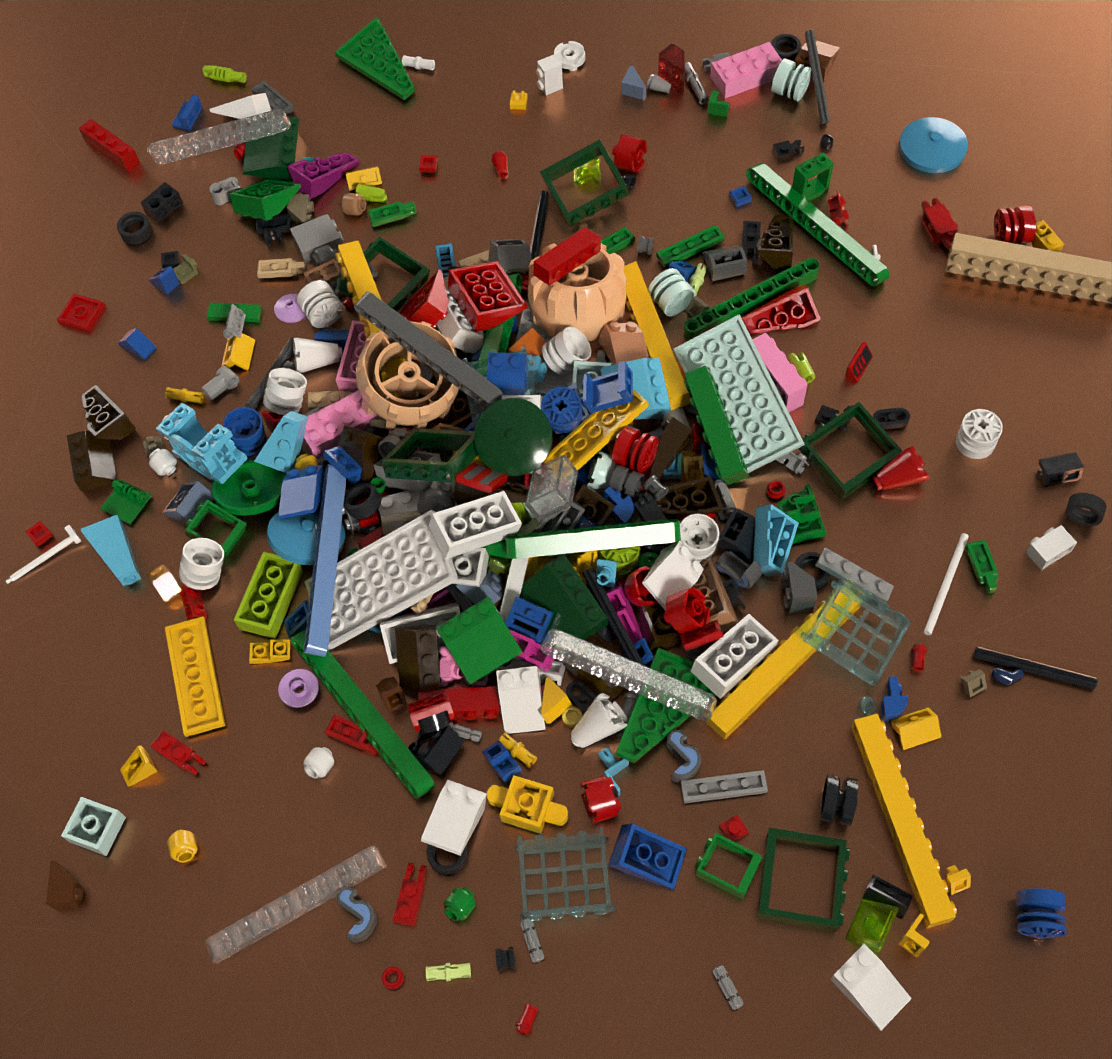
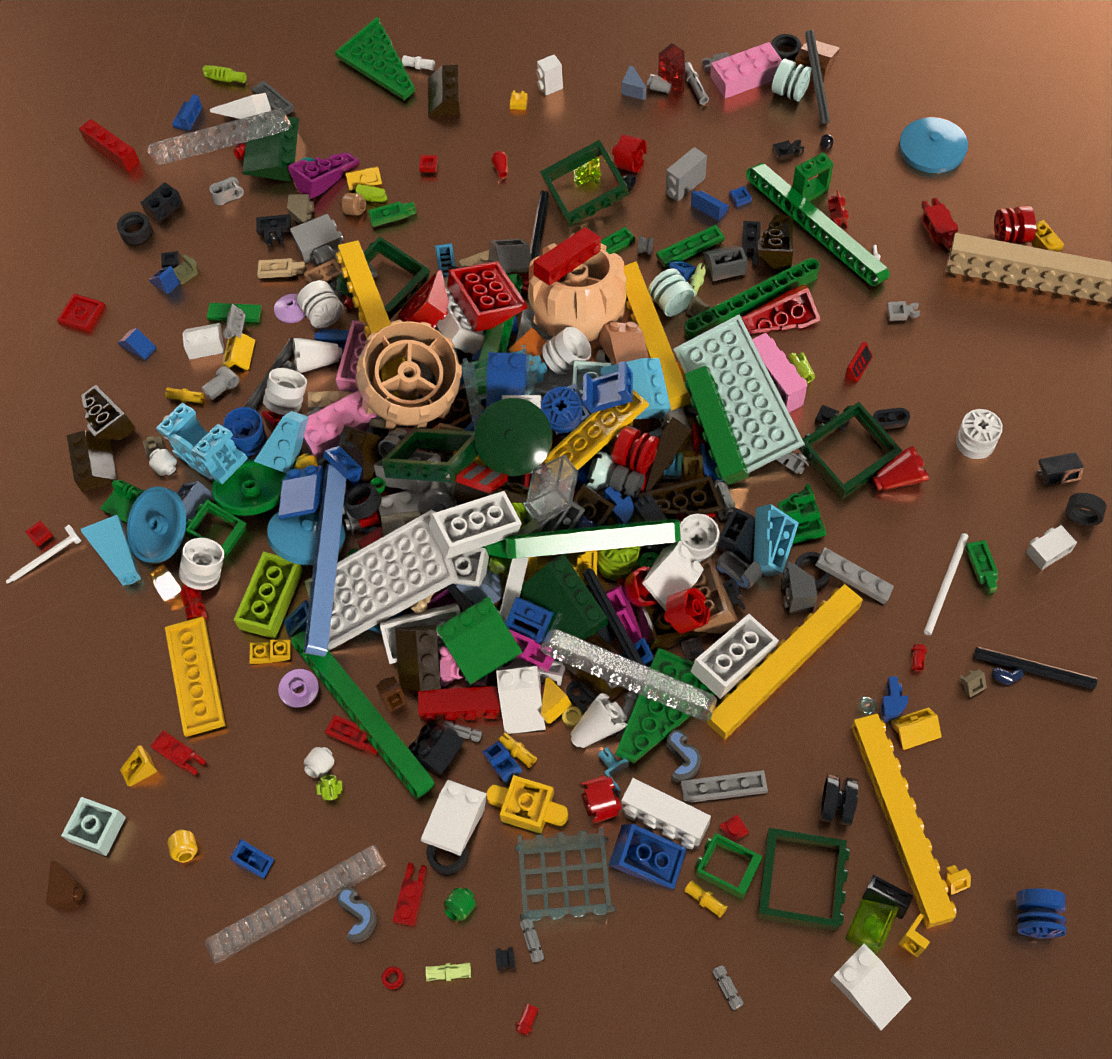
(156, 524): none -> dark azure dish
(203, 341): none -> white slope
(251, 859): none -> blue slope
(263, 198): green slope -> none
(329, 787): none -> lime gear
(428, 350): dark grey beam -> none
(431, 713): red piece -> none
(444, 91): none -> dark brown slope
(570, 62): white plate -> none
(606, 572): medium azure bracket -> none
(655, 487): dark grey bush -> none
(665, 814): none -> white brick
(686, 174): none -> light grey brick
(701, 636): red plate -> none
(705, 898): none -> yellow pin
(708, 204): none -> blue panel
(717, 107): green panel -> none
(778, 486): red plate -> none
(871, 604): clear light blue window -> none
(901, 311): none -> light grey plate

